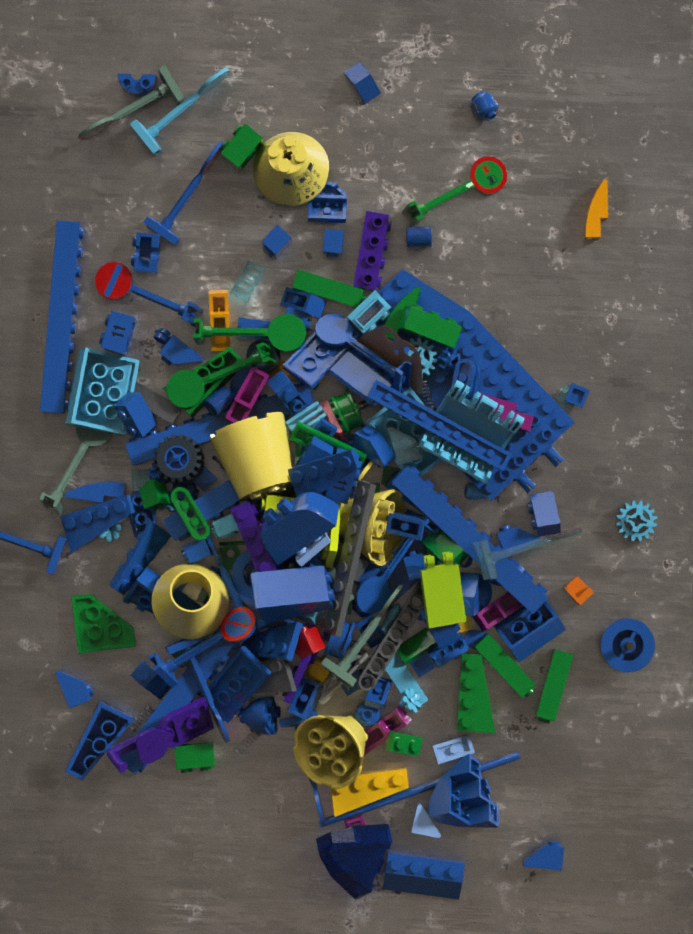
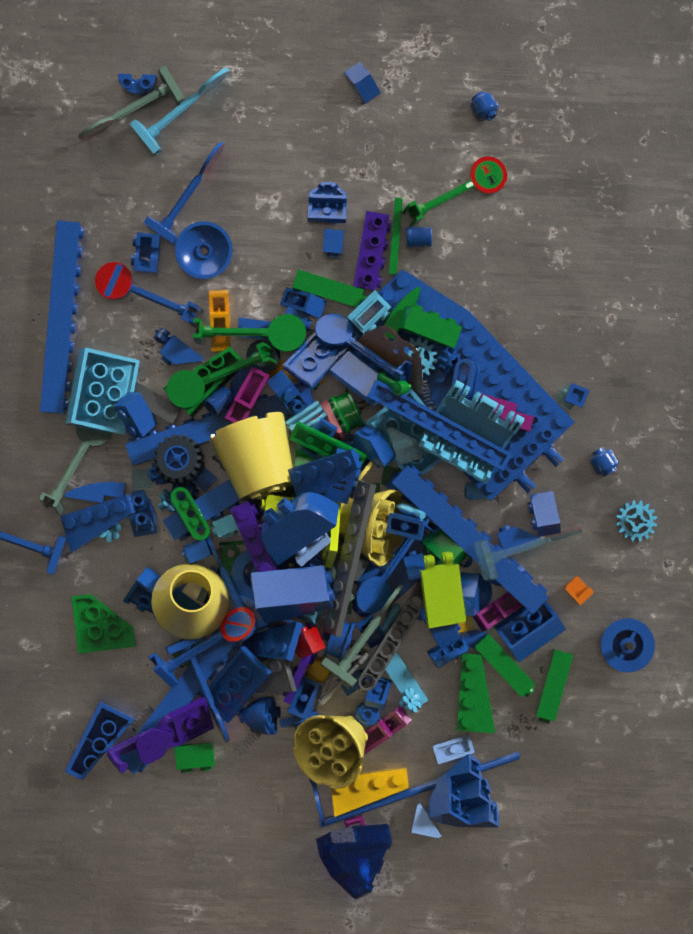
(74, 689): blue slope -> none
(118, 333): blue brick -> none
(145, 550): blue wing -> none
(150, 680): blue slope -> none
(154, 495): green brick -> none
(199, 236): none -> blue dish
(242, 147): green brick -> none
(245, 297): clear light blue slope -> none
(276, 242): blue brick -> none
(291, 168): light yellow cone -> none
(315, 450): blue slope -> none
(395, 236): none -> green tile
(398, 387): none -> green piece
(404, 743): green plate -> none
(411, 509): none -> medium azure rock
(416, 646): green tile -> none
(422, 665): blue tile -> none
(423, 875): blue slope -> none
(546, 857): blue slope -> none
(597, 211): light orange slope -> none
(604, 462): none -> blue head

